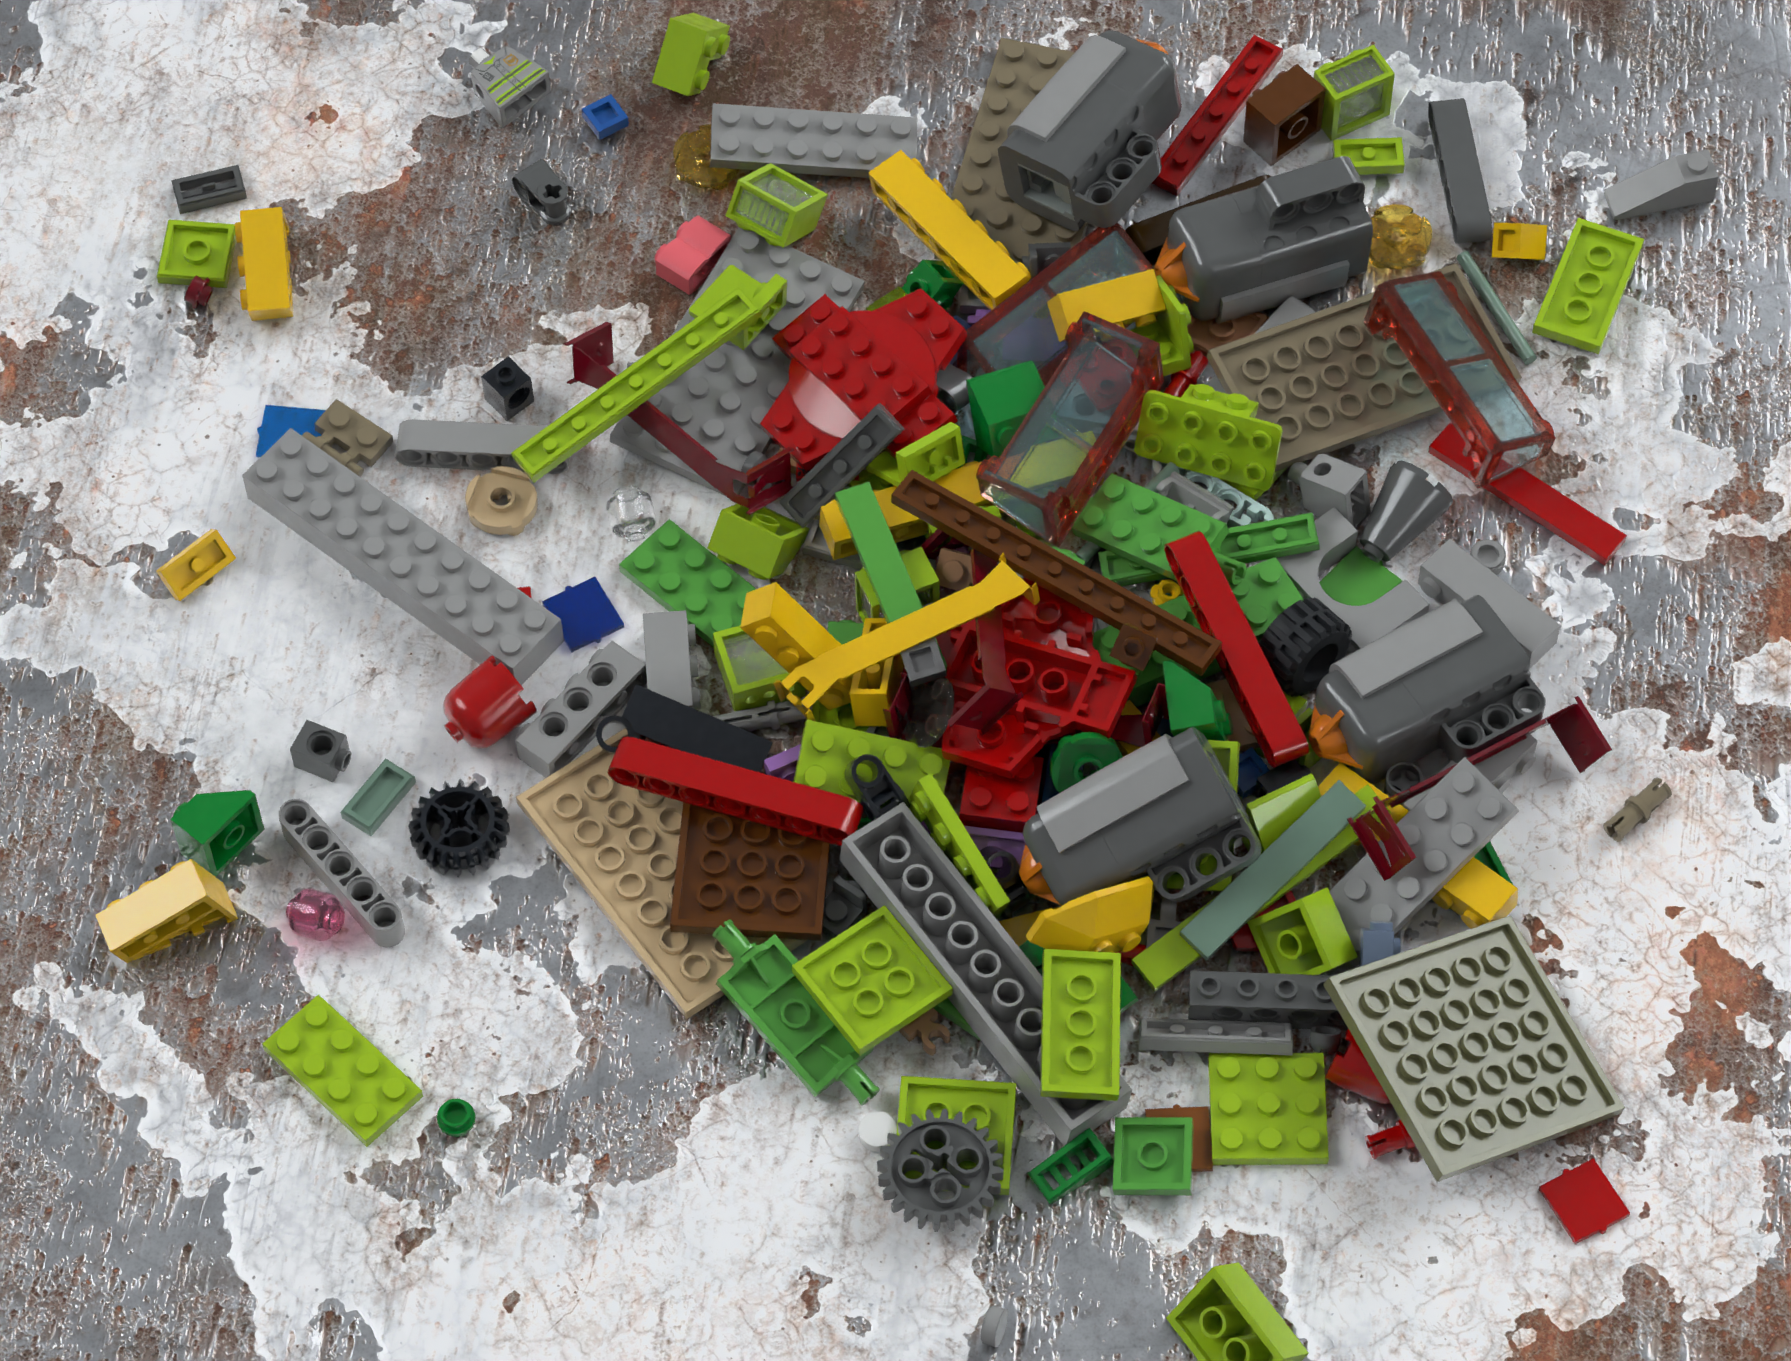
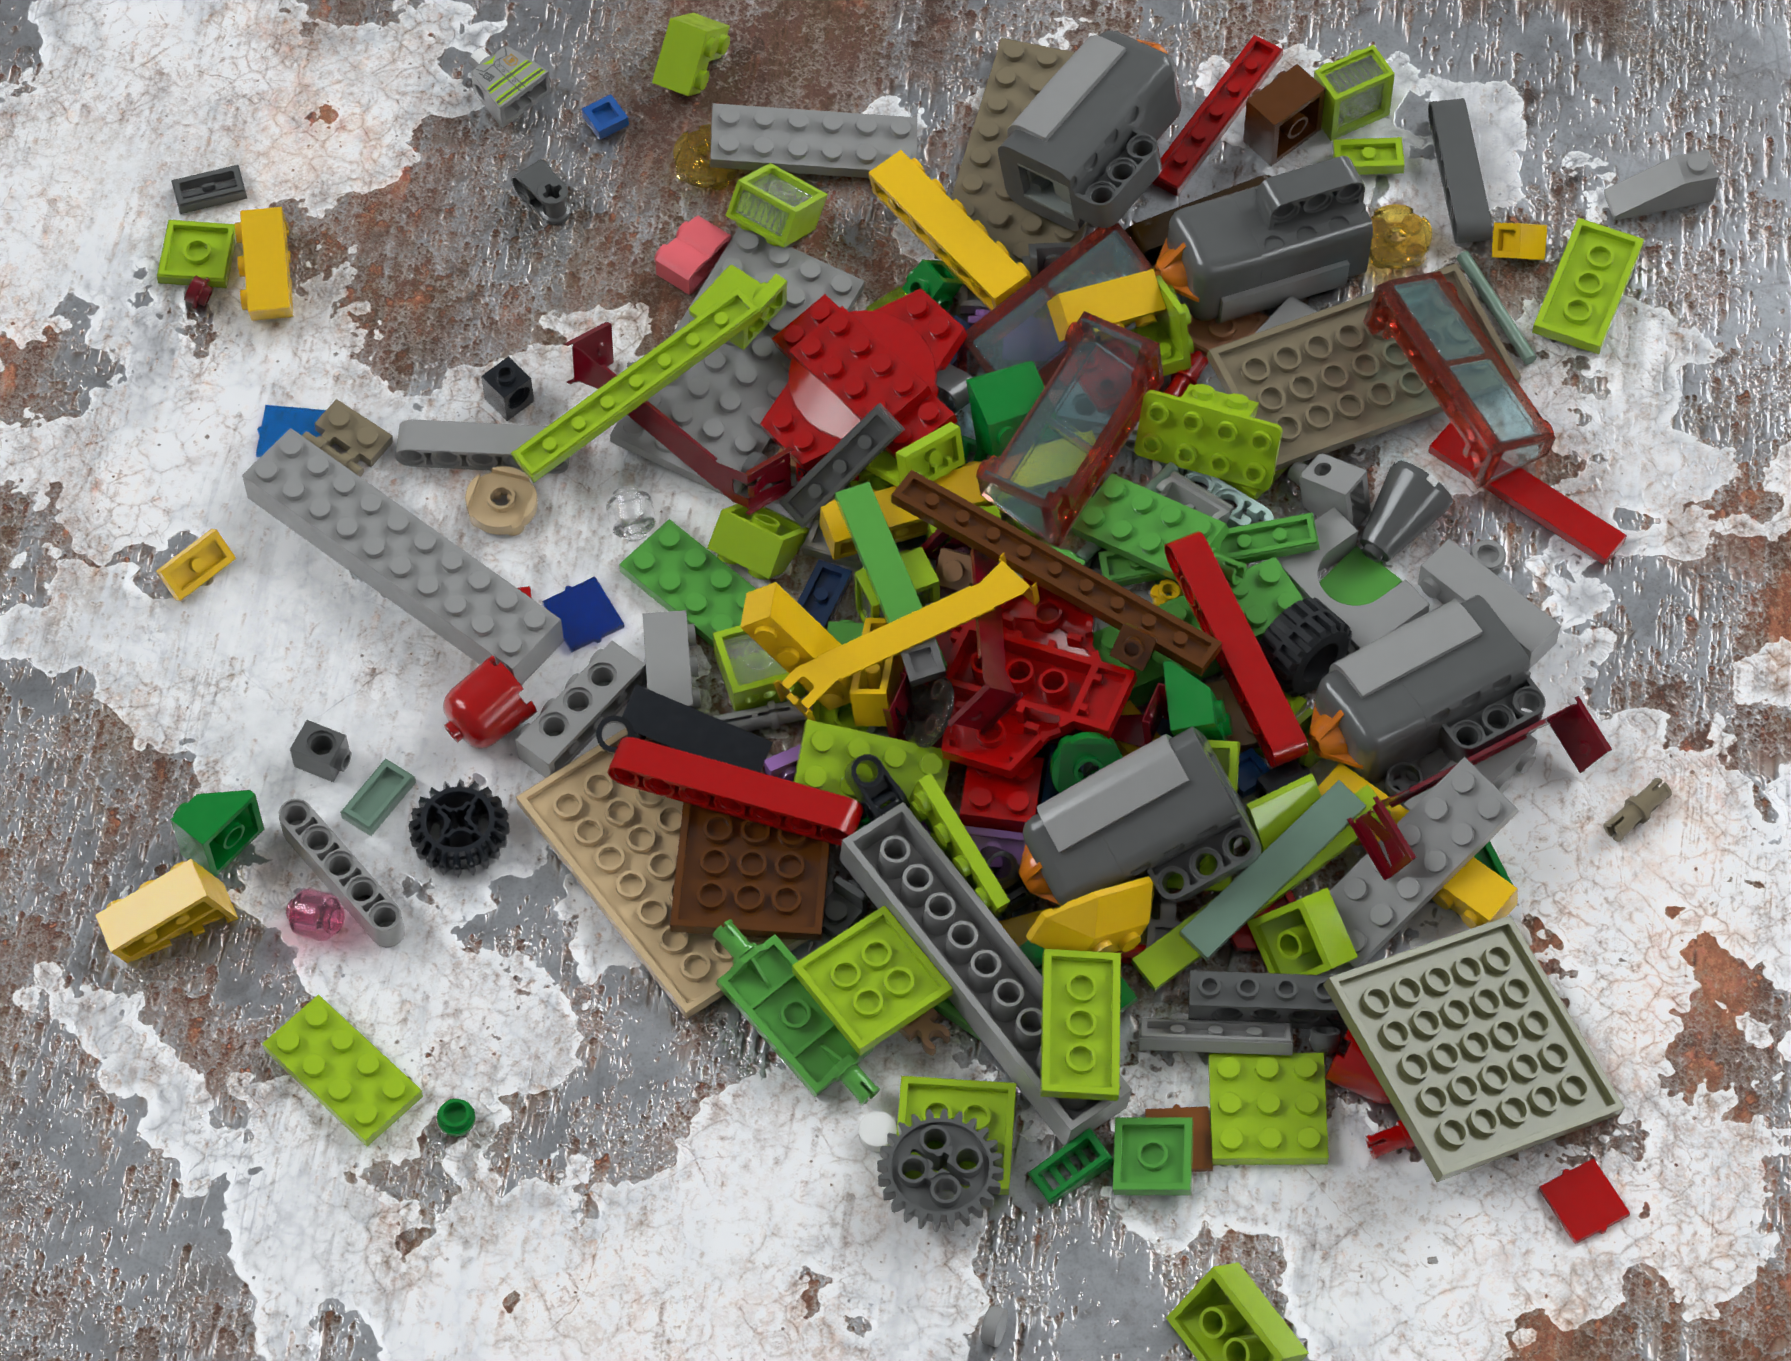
(825, 591): none -> dark blue plate
(1378, 942): sand blue brick -> none

